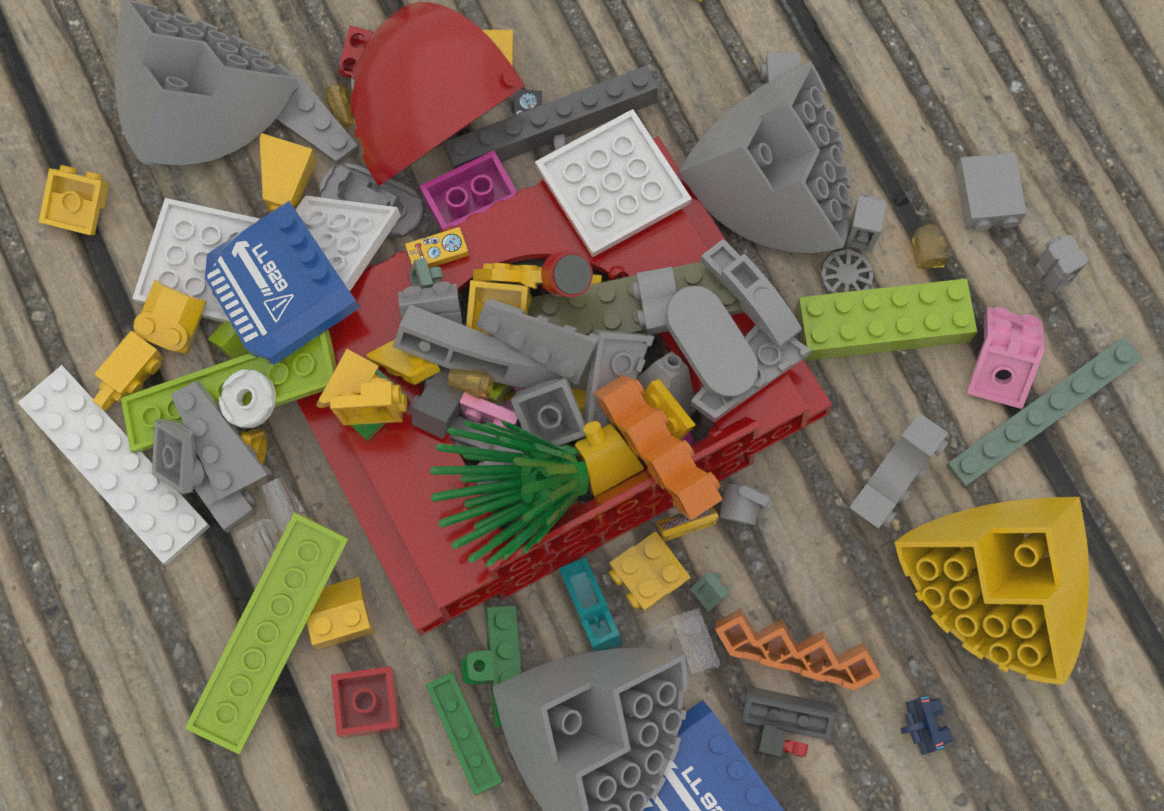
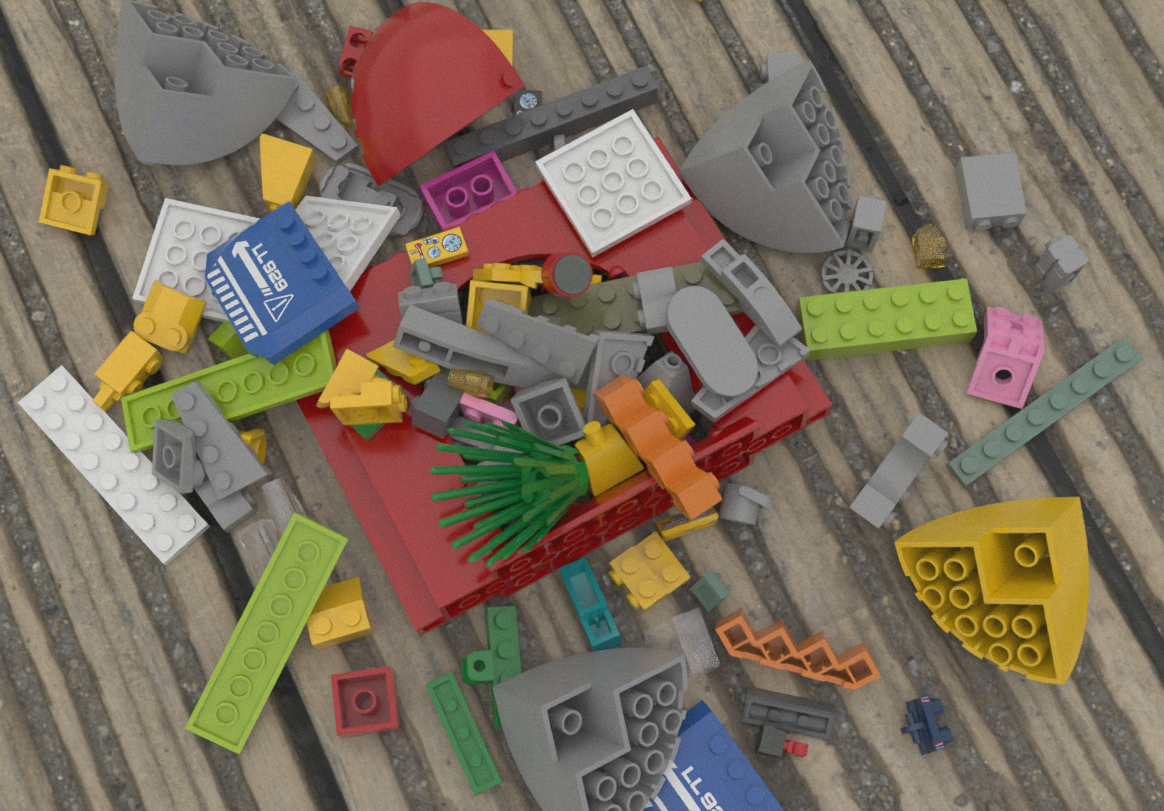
(262, 398): white tile -> none

